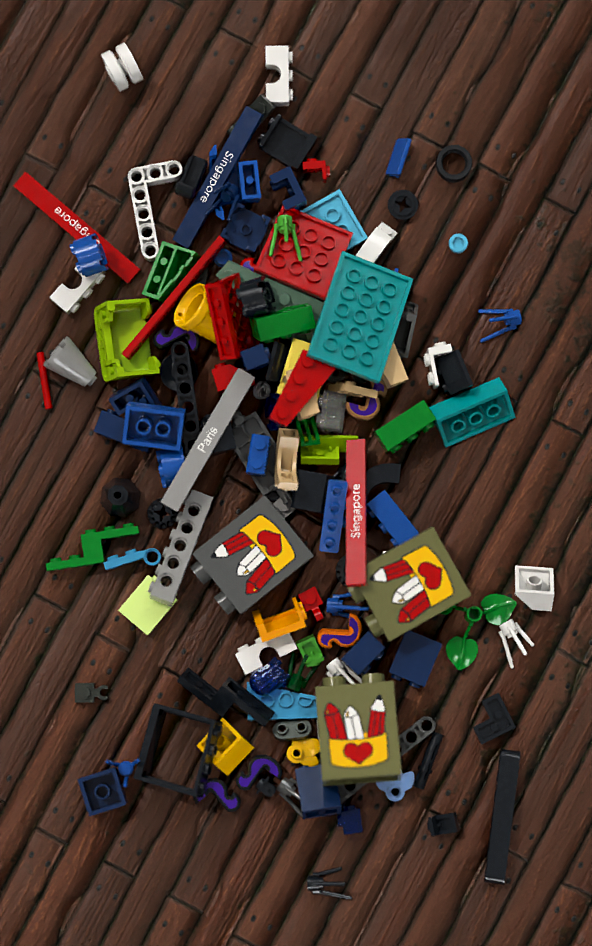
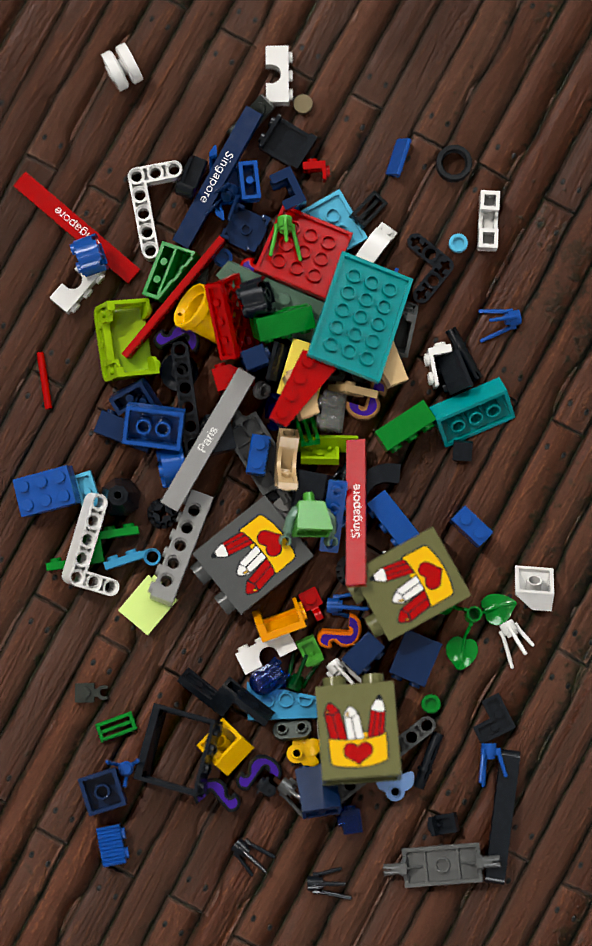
(46, 491): none -> blue brick
(71, 363): light grey cone -> none
(86, 484): none -> medium azure plate
(86, 549): none -> white beam
(112, 845): none -> blue brick
(131, 721): none -> green tile
(241, 848): none -> black plant
(302, 104): none -> dark tan tile
(310, 519): none -> torso
(358, 220): none -> black tile
(411, 201): black gear -> none
(430, 703): none -> green tile
(434, 263): none -> black beam
(442, 865): none -> dark grey plate
(458, 343): none -> black pin
(462, 450): none -> black tile
(470, 527): none -> blue brick
(488, 220): none -> white arch
(489, 751): none -> blue plant

